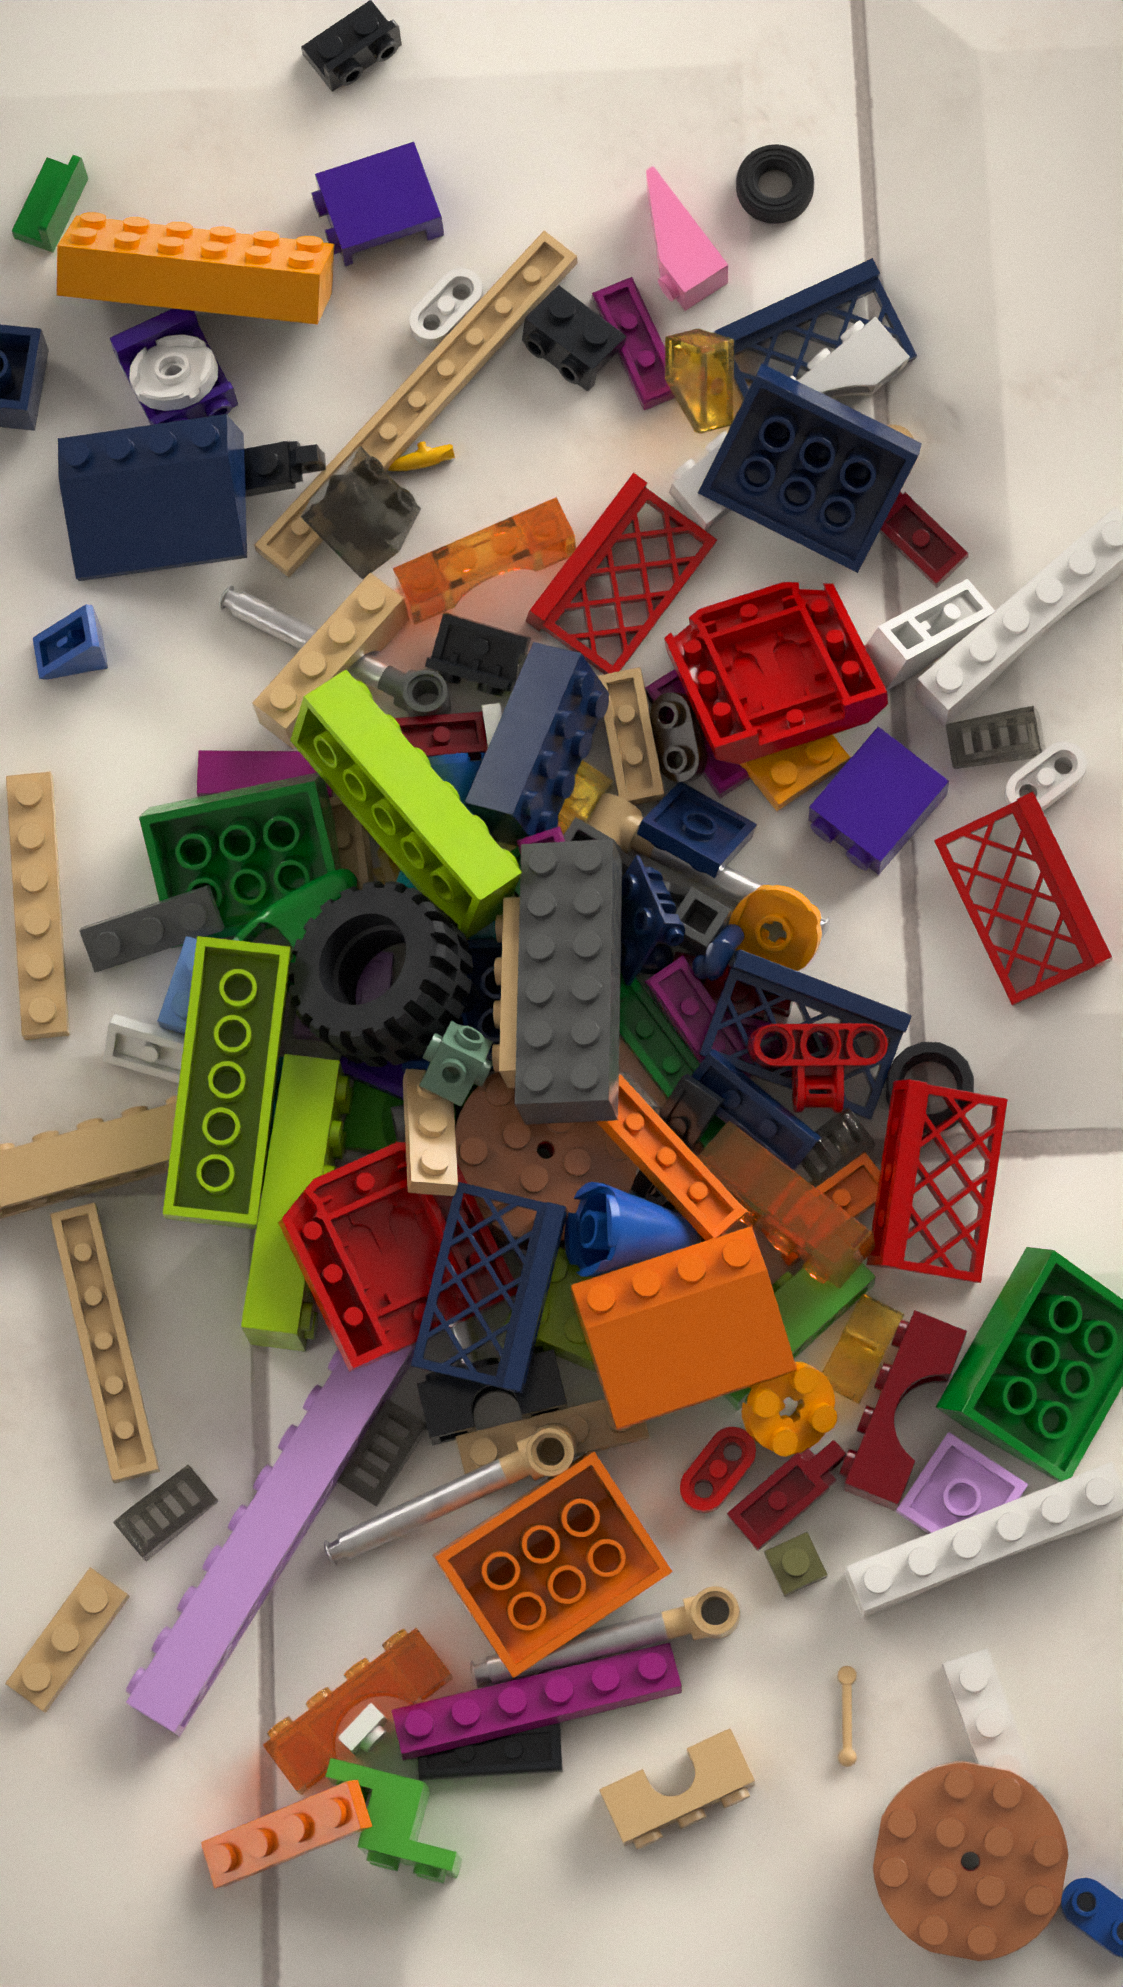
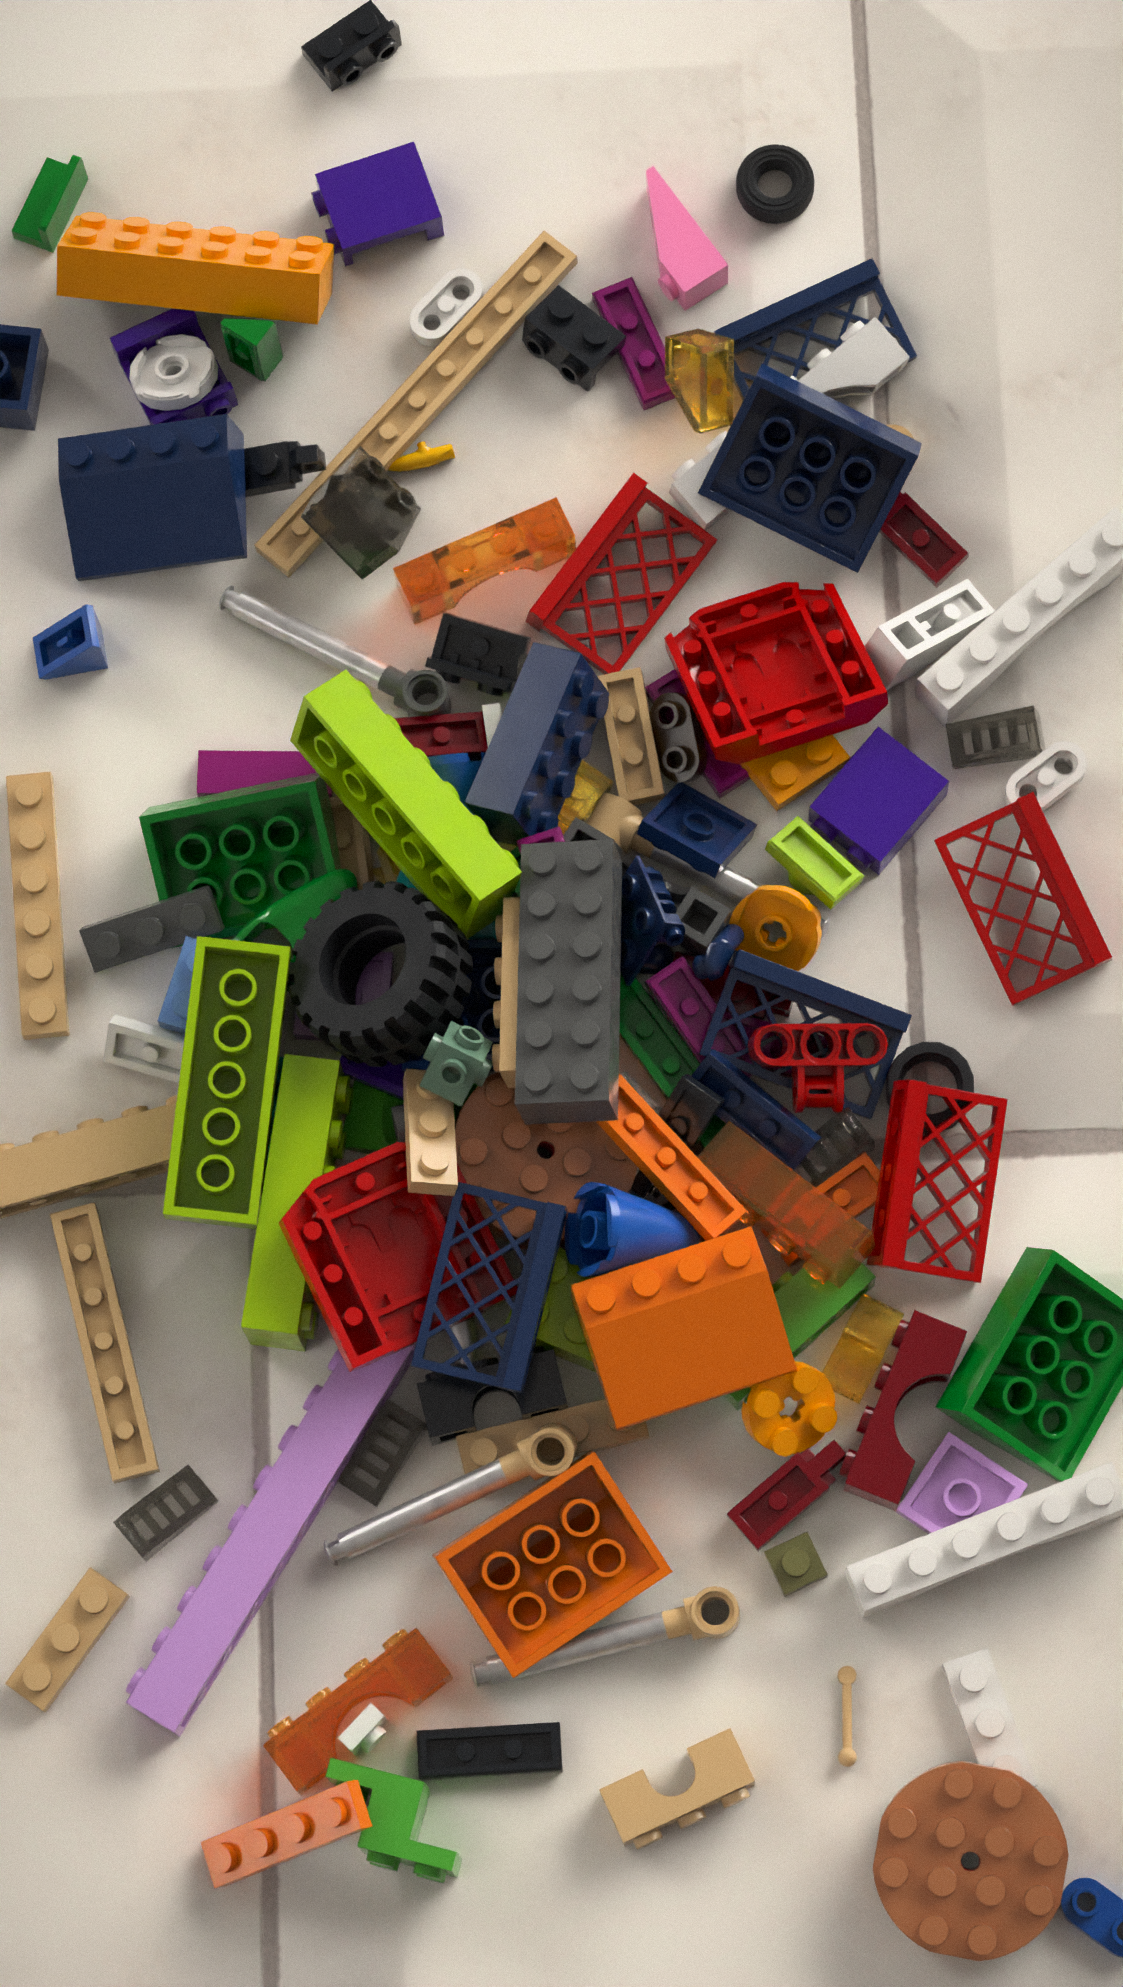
(252, 345): none -> green slope
(358, 626): tan arch -> none
(536, 1701): magenta plate -> none
(717, 1470): red plate -> none
(813, 863): none -> lime tile

